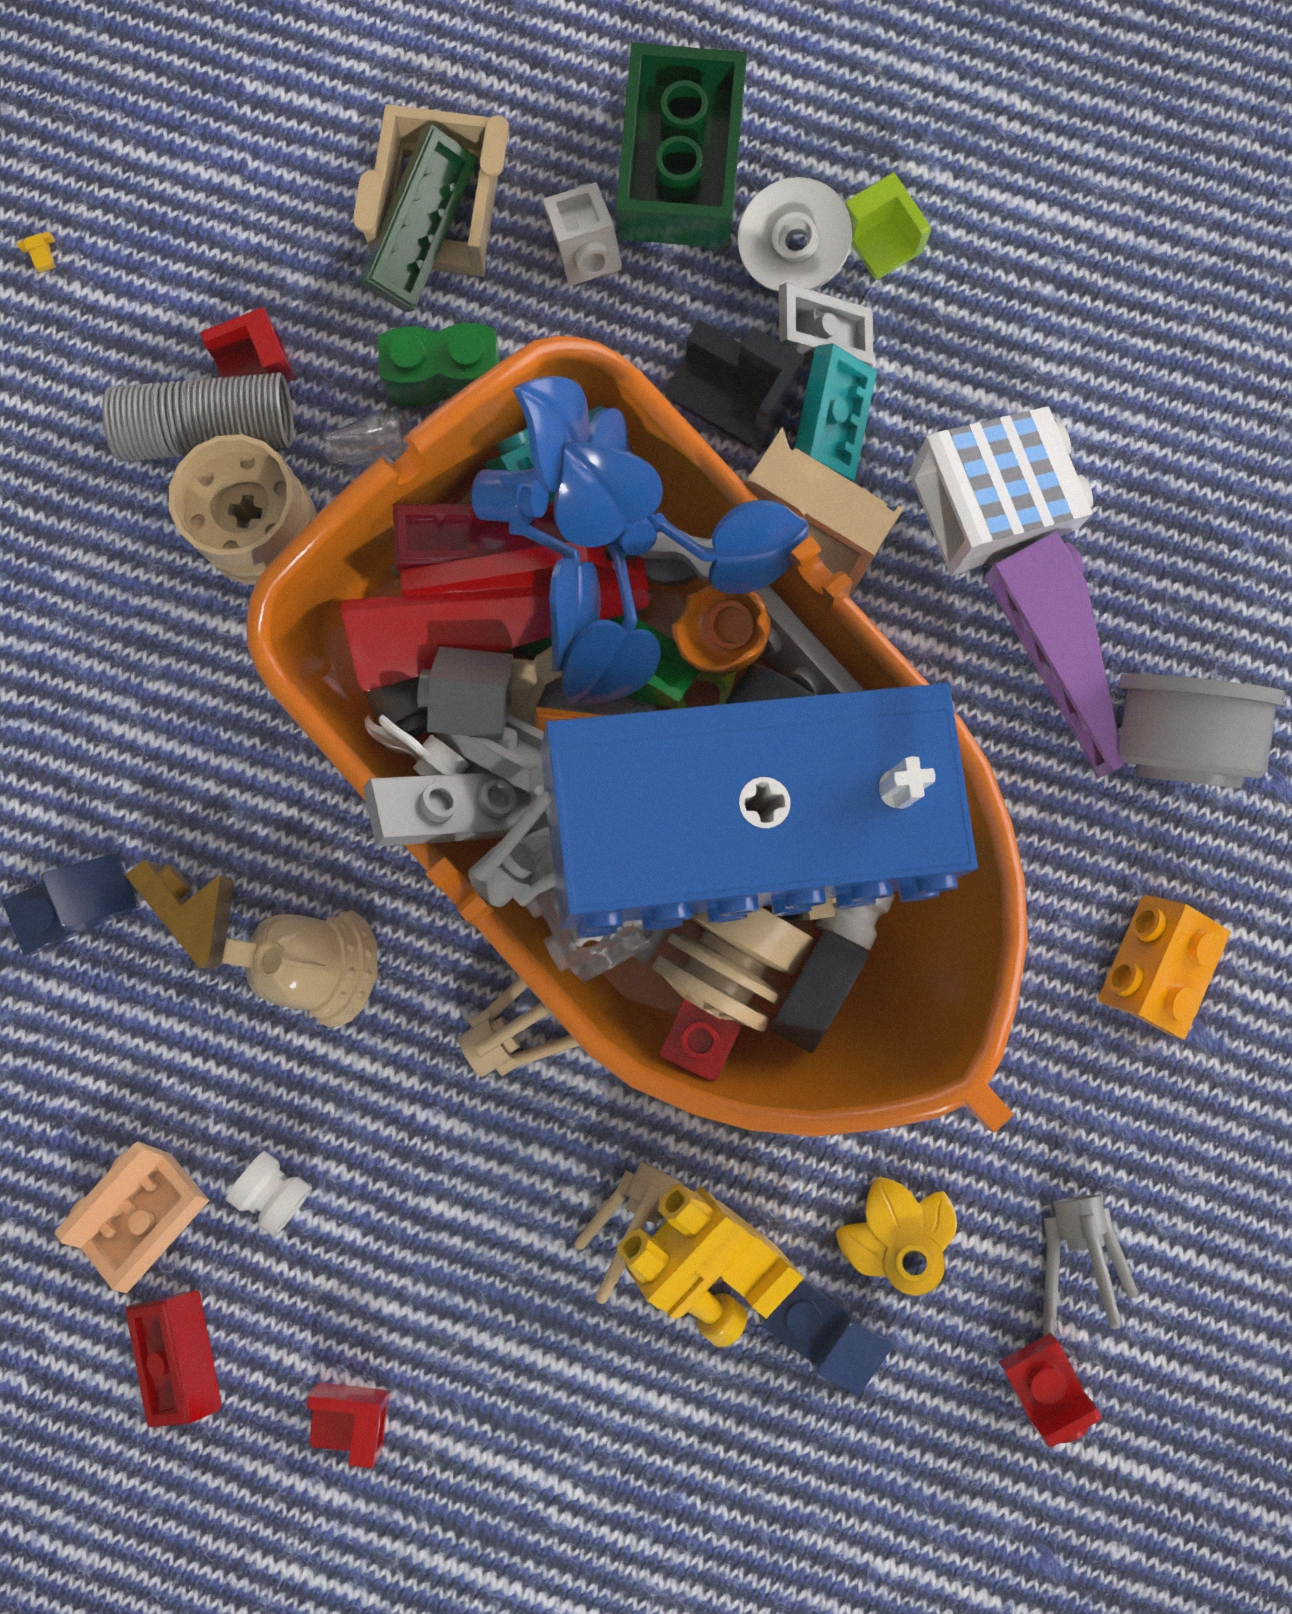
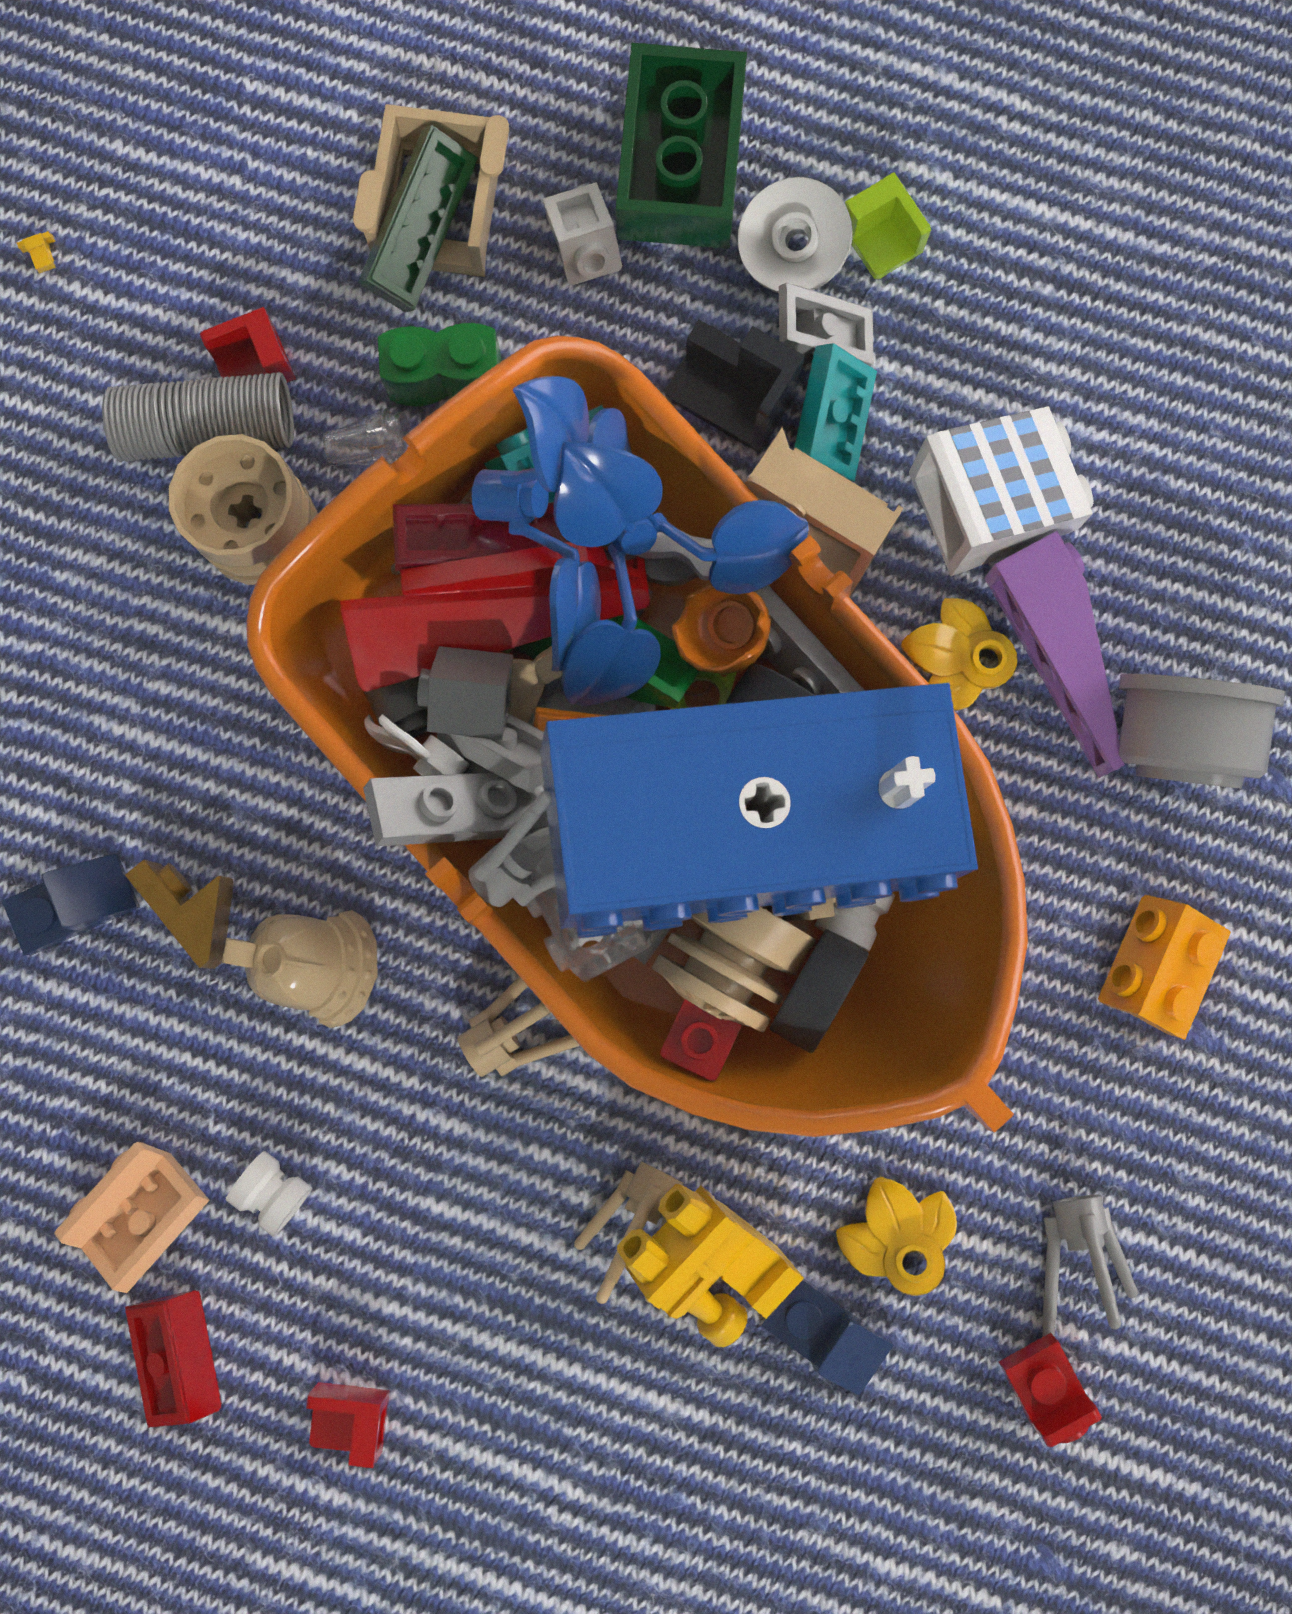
(952, 651): none -> yellow plate

